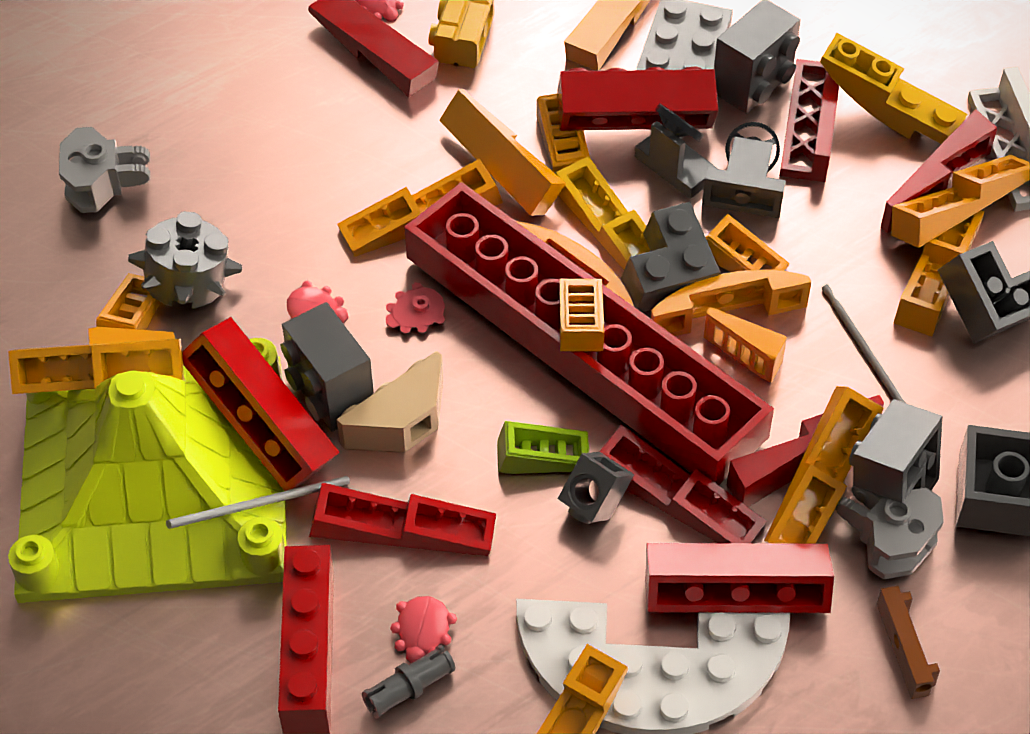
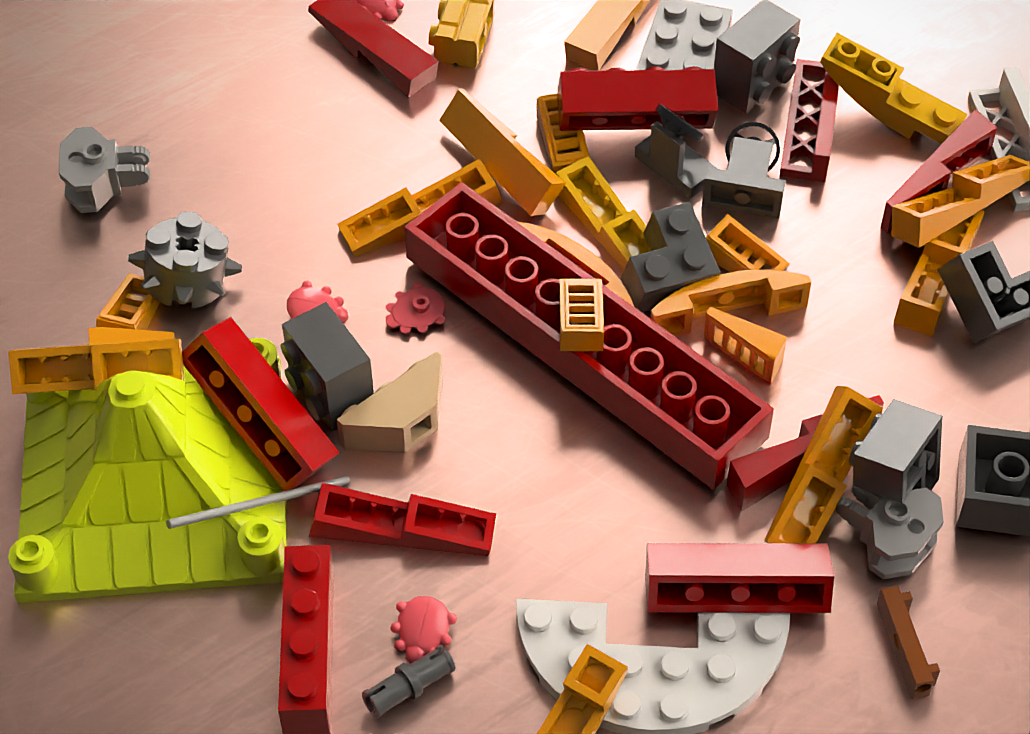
(525, 460): lime slope -> none
(611, 481): dark grey brick -> none
(687, 498): red slope -> none
(862, 344): light grey piece -> none

